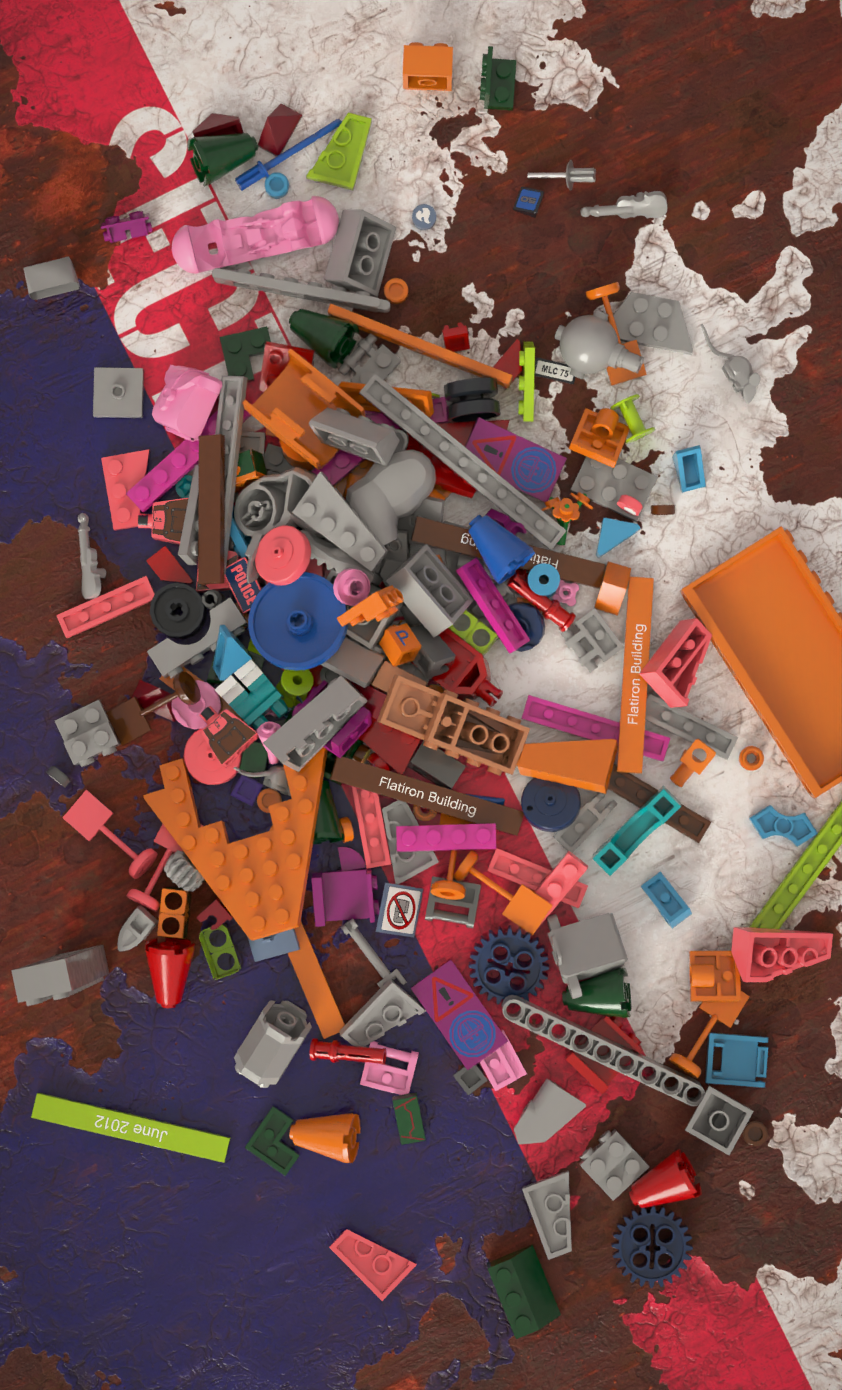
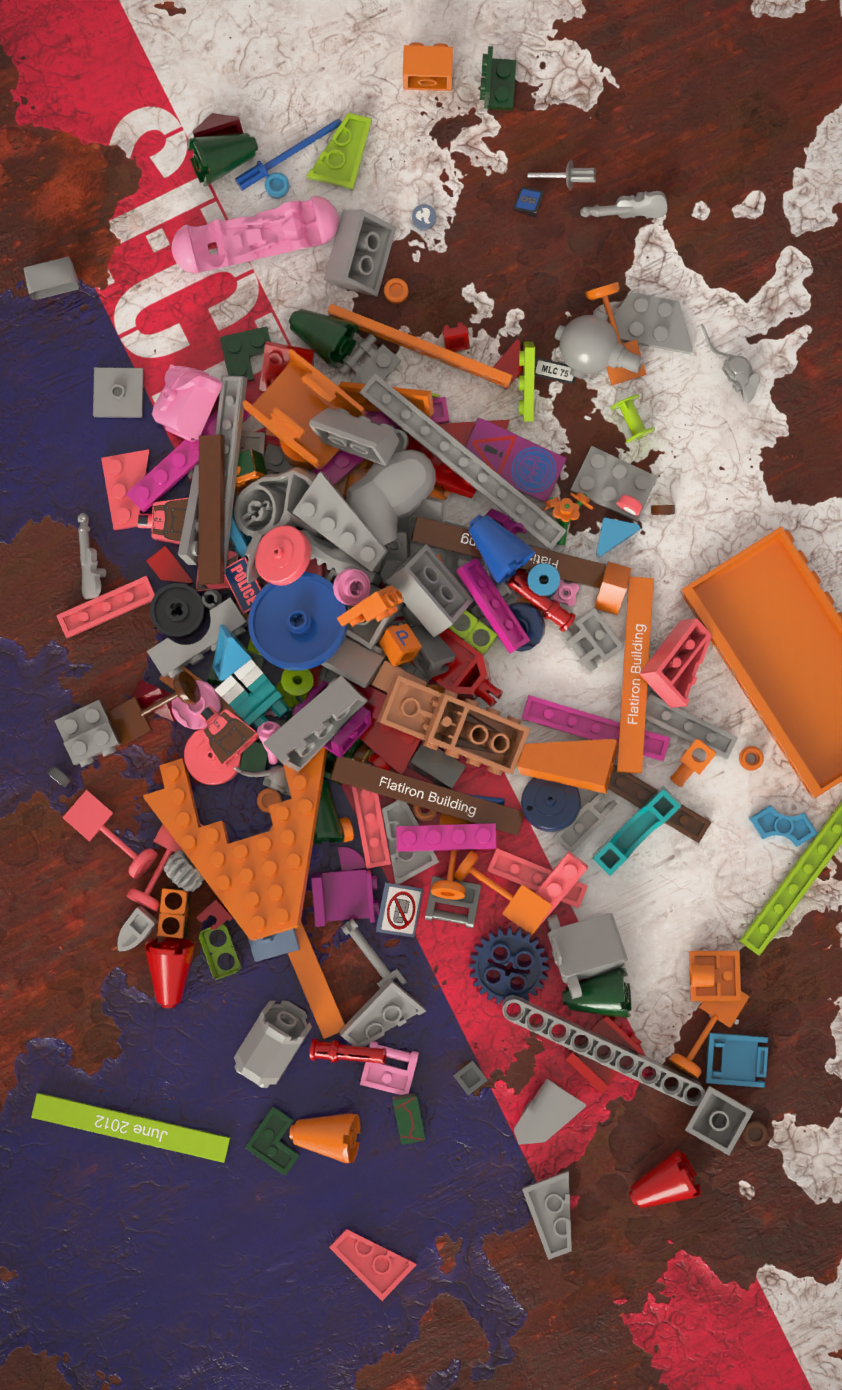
(60, 975): light grey brick -> none
(135, 222): magenta hinge -> none
(183, 486): teal tile -> none
(247, 790): dark purple tile -> none
(278, 129): dark red slope -> none
(291, 287): light grey hinge -> none
(459, 1015): magenta tile -> none
(472, 399): black wheel -> none
(503, 1066): bright pink plate -> none
(523, 1291): dark green slope -> none
(600, 436): orange plate -> none
(613, 1164): light grey plate -> none
(666, 900): dark azure plate -> none
(674, 1246): dark blue gear -> none
(689, 468): dark azure slope -> none
(774, 952): coral wedge -> none

